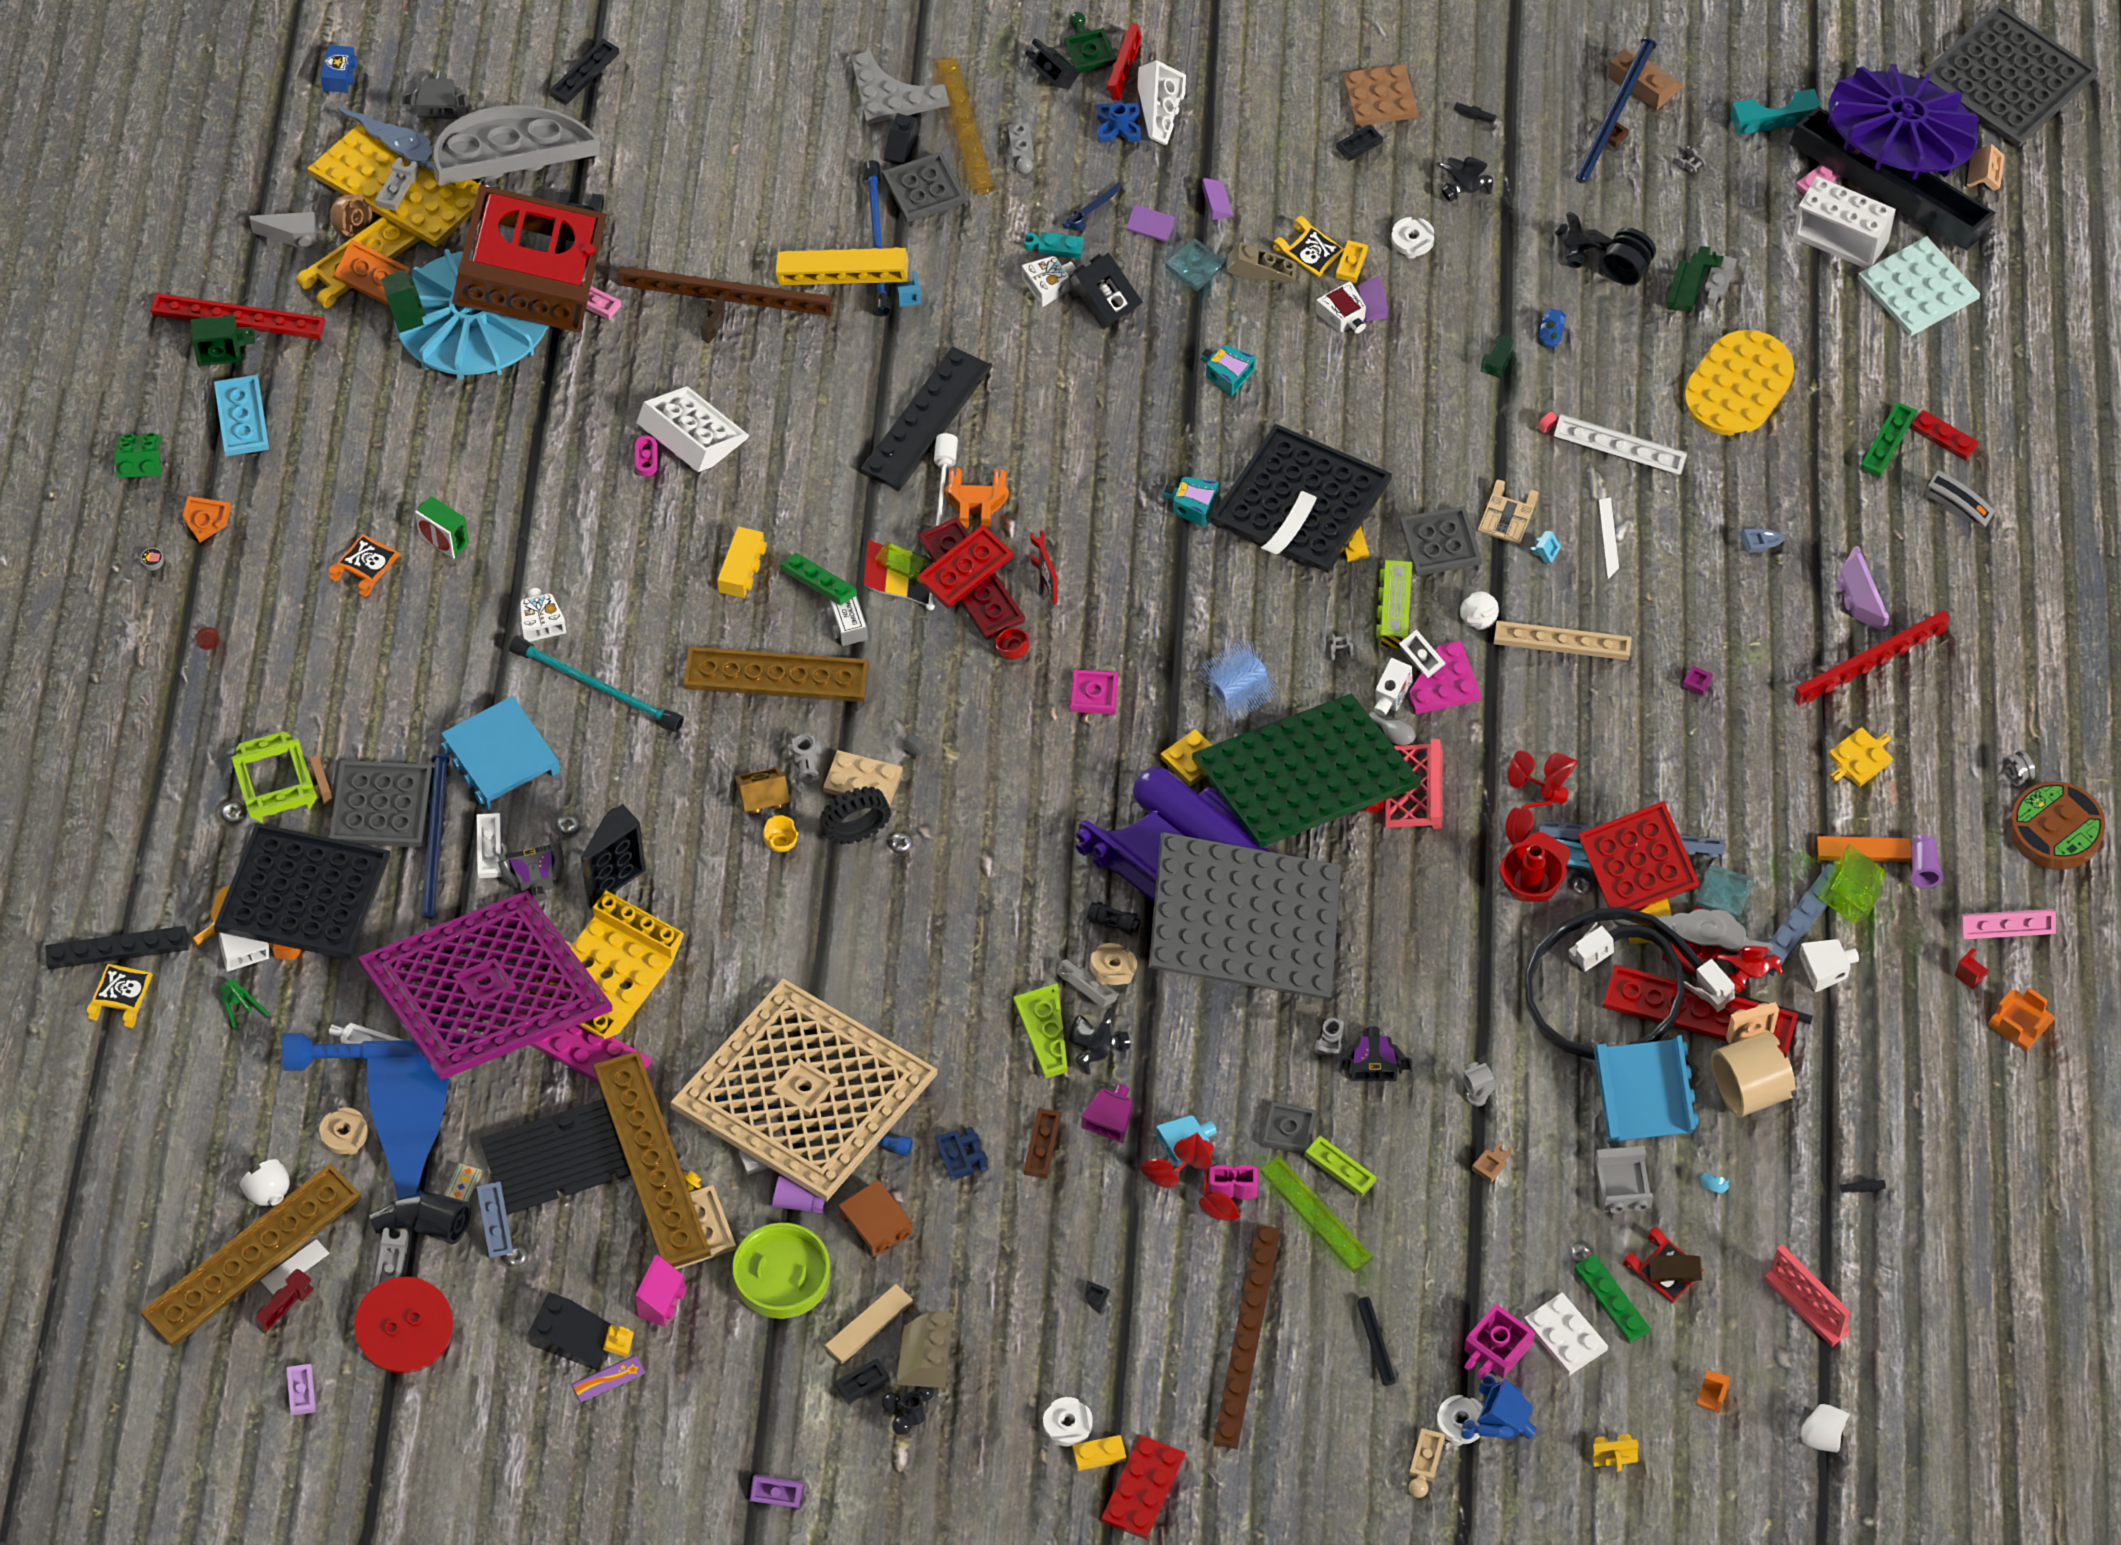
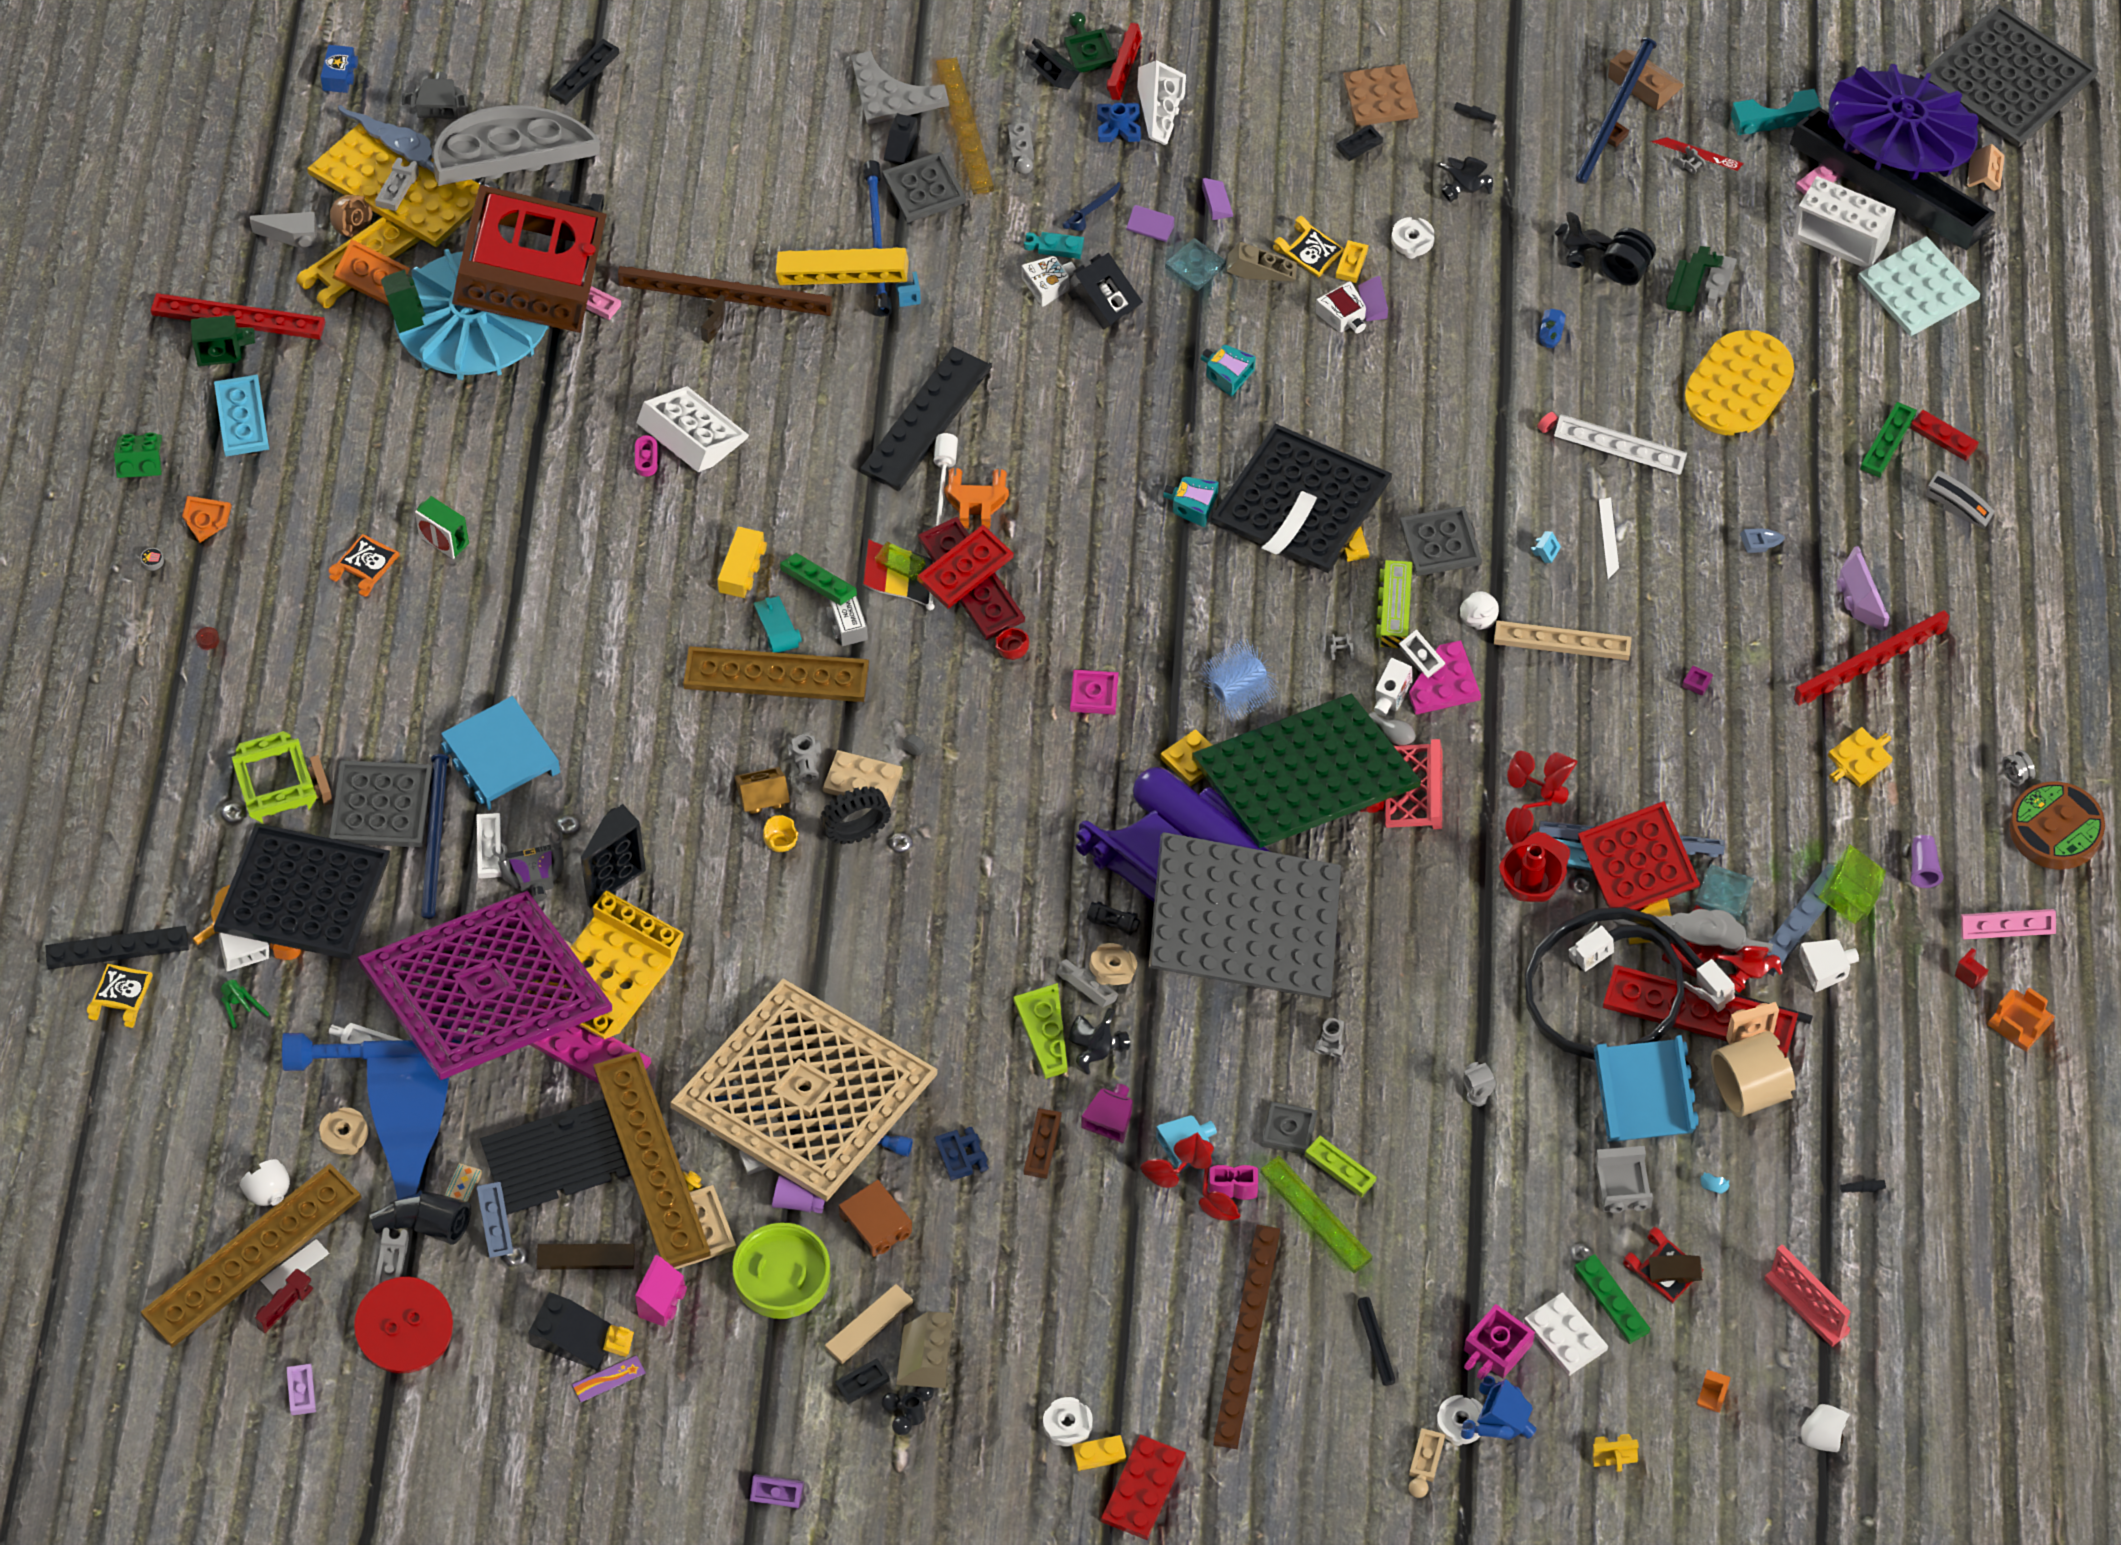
(541, 616): white torso -> none
(585, 1256): none -> dark brown tile
(670, 719): teal hose -> none
(777, 625): none -> teal door
(1044, 565): red flag -> none
(1096, 1295): black tile -> none
(1374, 1058): black torso -> none
(1491, 1164): medium nougat plate -> none
(1498, 360): clear green leg -> none
(1507, 517): tan flag -> none
(1706, 155): none -> red sticker
(1874, 848): orange tile -> none

